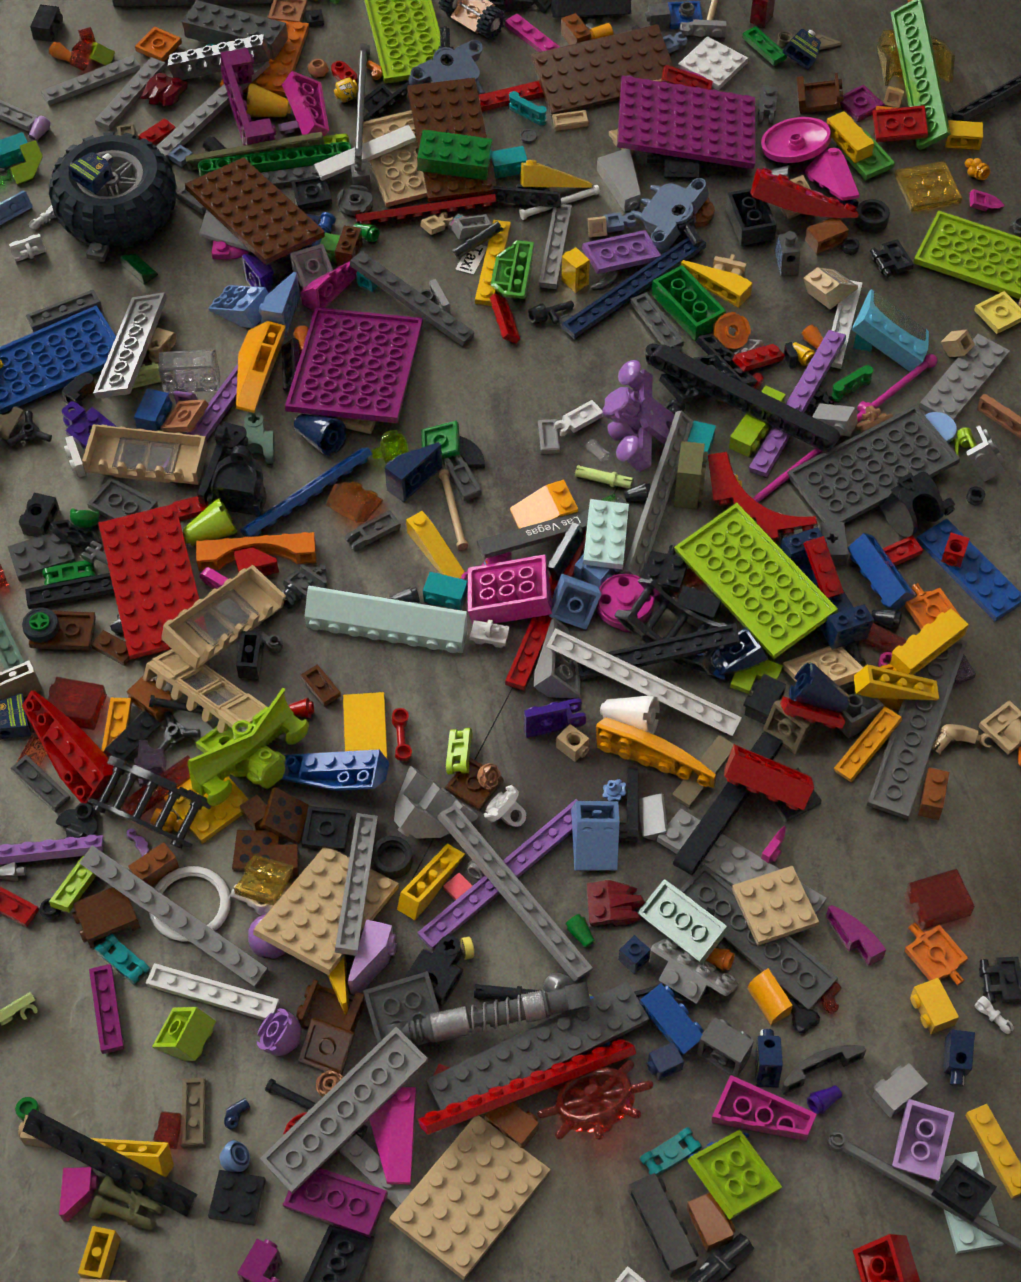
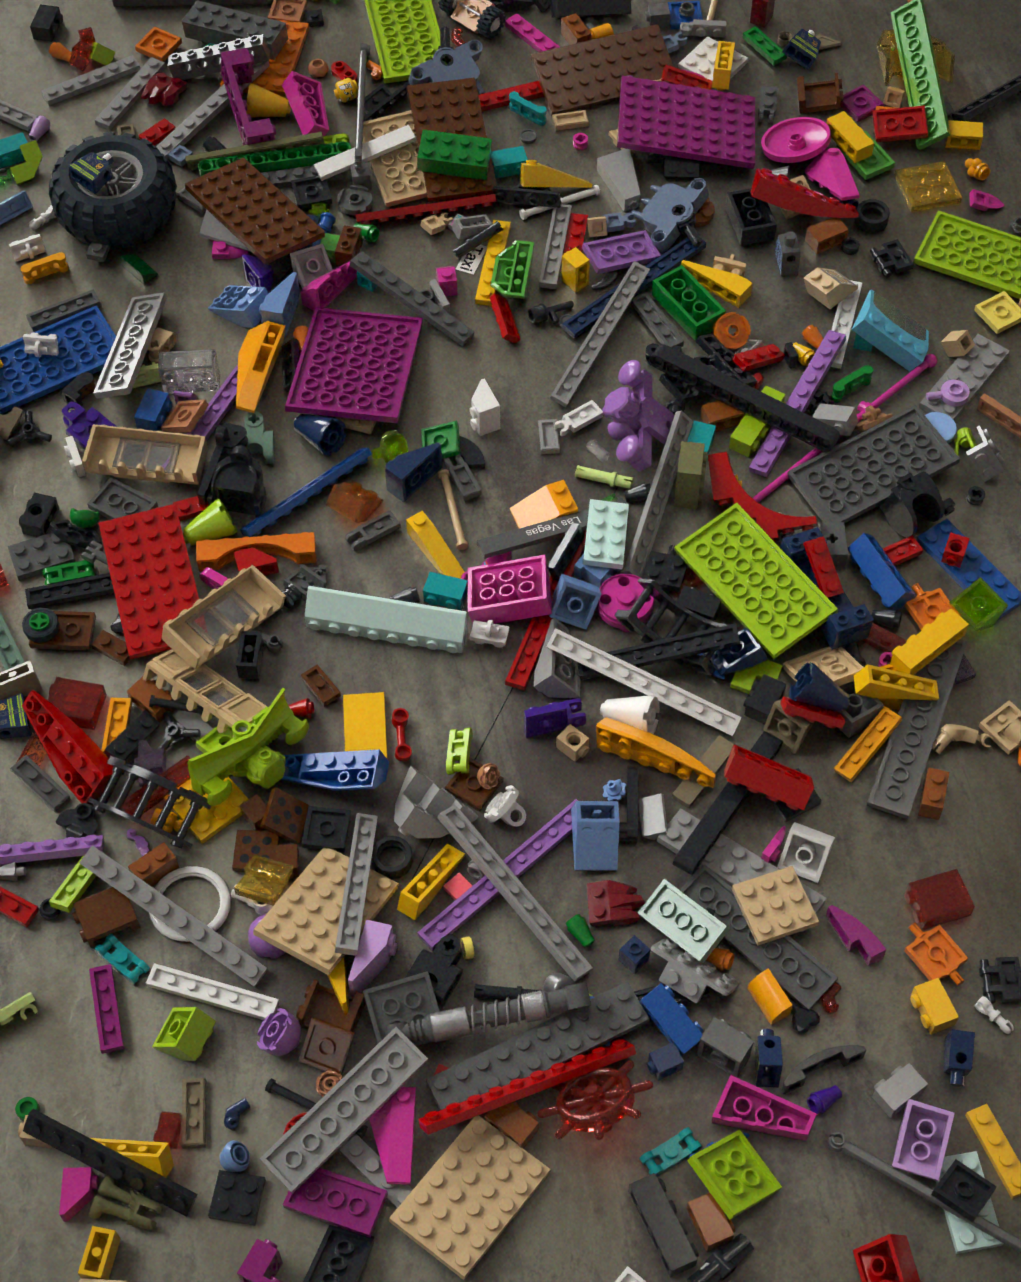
(41, 344): none -> white hips
(44, 267): none -> light orange plate
(288, 127): lavender plate -> none
(318, 209): none -> clear neon green plate
(447, 280): none -> dark pink slope
(456, 36): none -> clear red arm
(484, 410): none -> white slope
(576, 232): none -> red plate
(580, 137): none -> dark pink bush
(599, 334): none -> light grey plate
(721, 415): none -> dark orange brick
(723, 65): none -> yellow slope
(806, 851): none -> white slope
(952, 393): none -> lavender piece
(979, 605): none -> clear neon green slope

